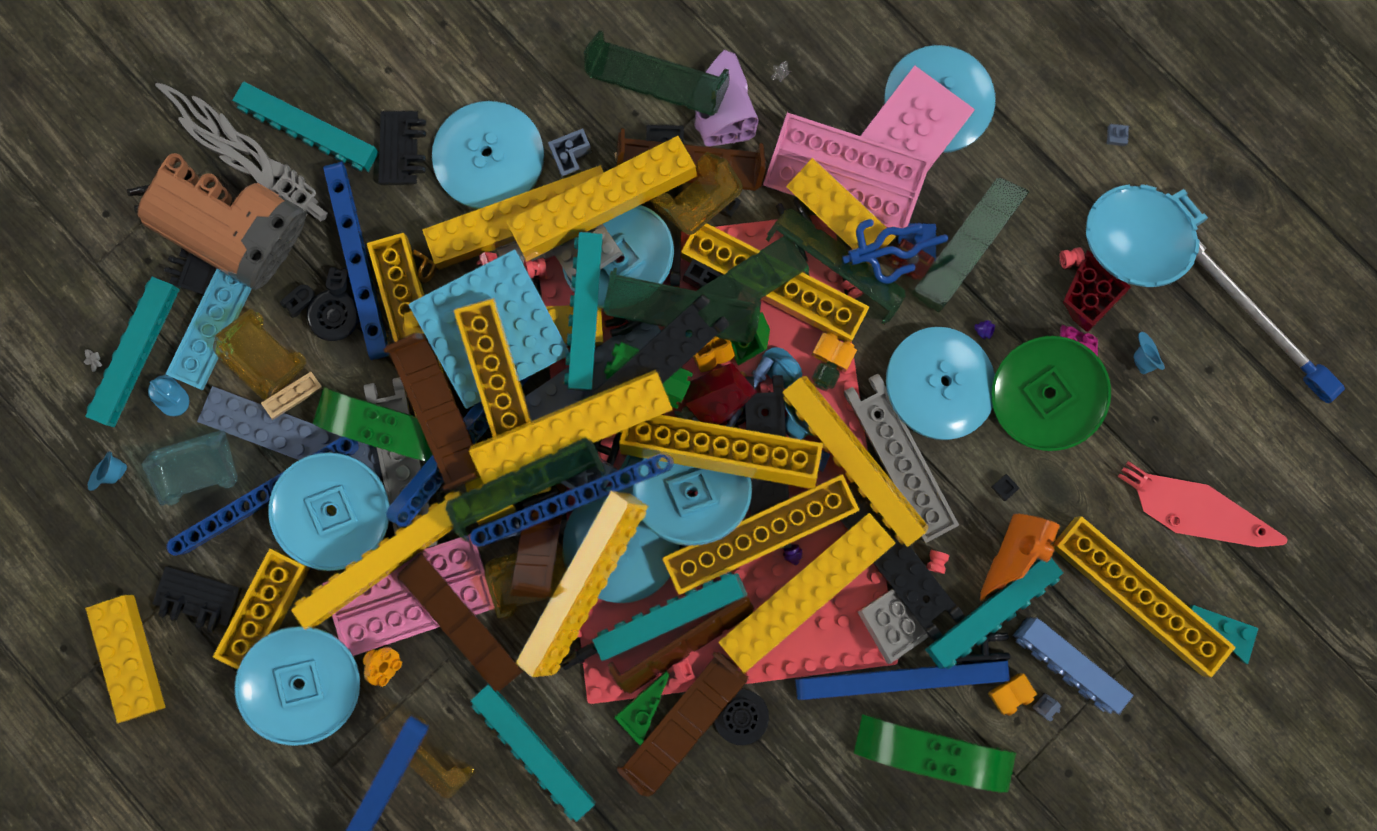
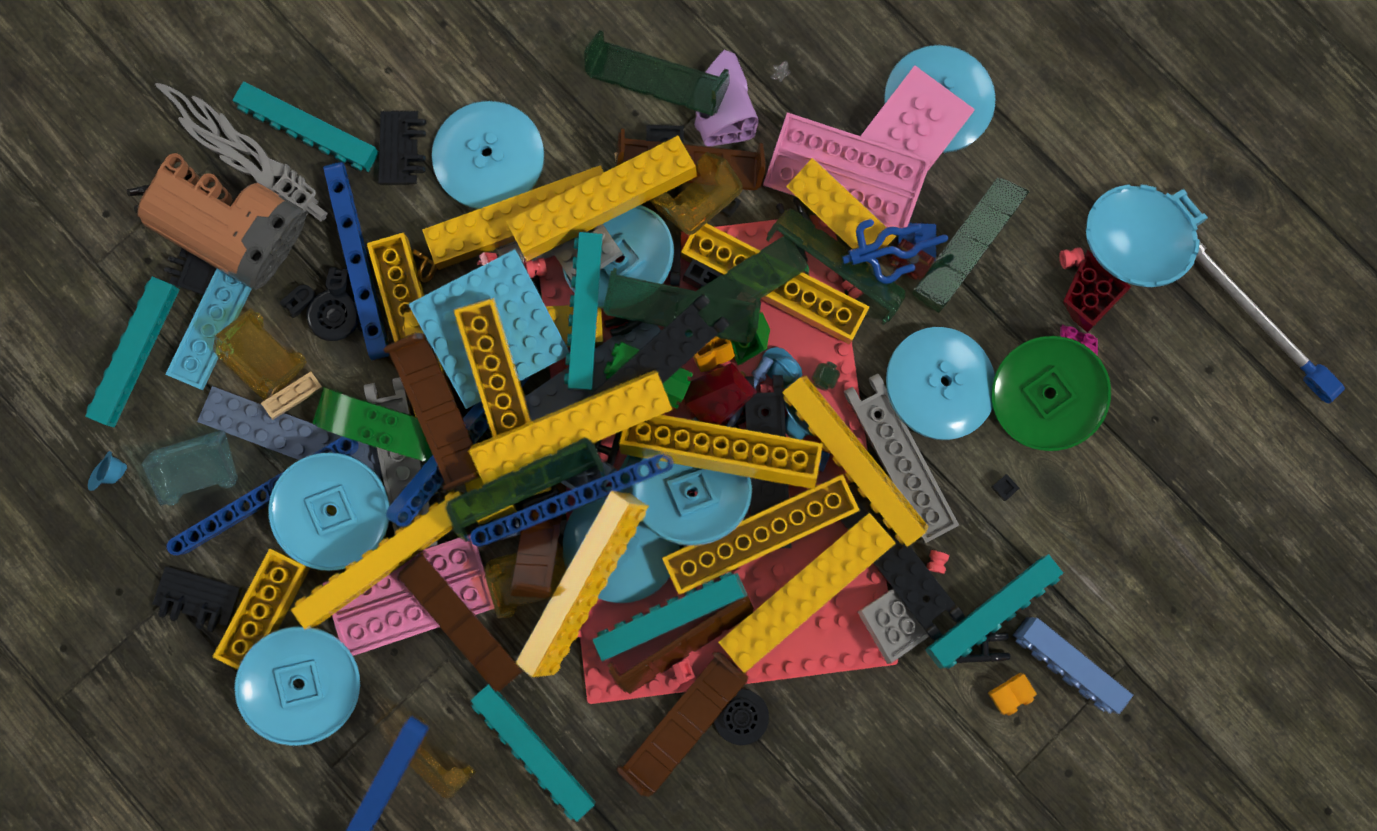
(93, 359): light grey plant -> none
(125, 658): yellow brick -> none
(168, 395): dark azure piece -> none
(381, 665): light orange plate -> none
(566, 151): sand blue brick -> none
(579, 656): black axle -> none
(639, 712): green wing -> none
(685, 414): light grey plant -> none
(793, 554): dark purple plate -> none
(834, 351): light orange brick -> none
(901, 680): blue beam -> none
(934, 755): green slope -> none
(985, 329): dark purple plate -> none
(1023, 543): orange panel -> none
(1047, 707): sand blue tile -> none
(1117, 135): sand blue tile -> none
(1143, 597): yellow brick -> none
(1147, 355): dark azure piece -> none
(1198, 510): coral wing -> none
(1236, 632): teal wing -> none

